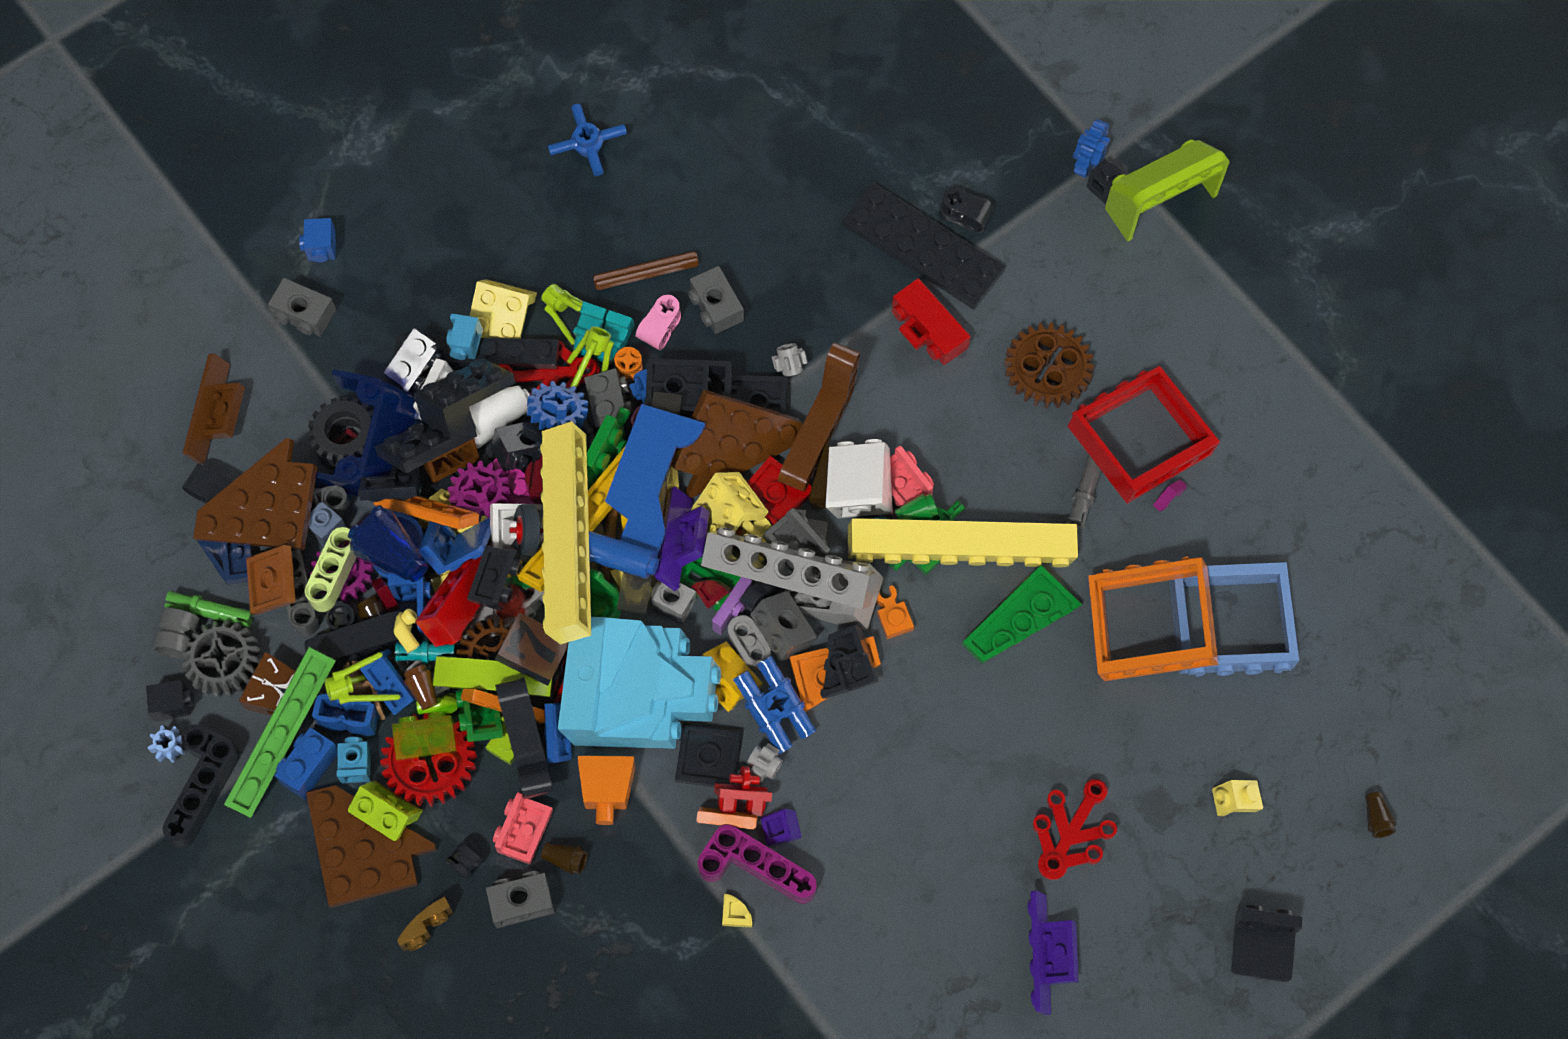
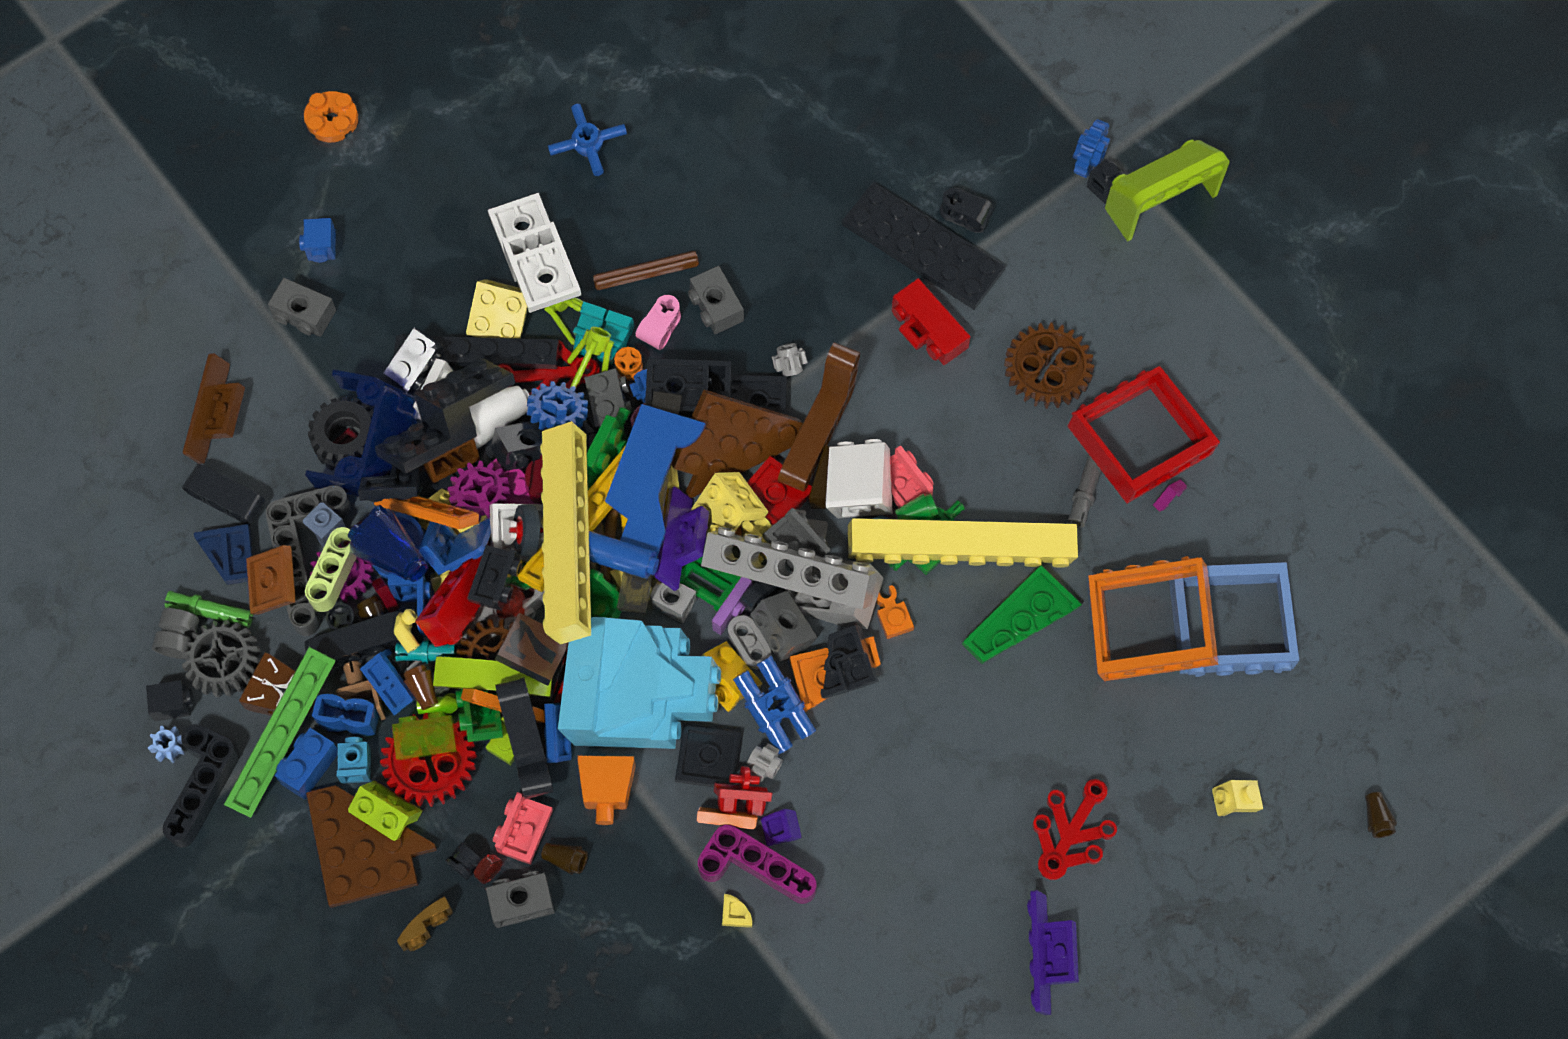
(263, 505): reddish brown wing -> none
(330, 102): none -> orange plate
(340, 685): lime plant -> none
(464, 336): dark azure brick -> none
(488, 868): none -> clear red tile
(534, 252): none -> white bracket
(711, 591): dark red tile -> none
(1264, 943): black bracket -> none

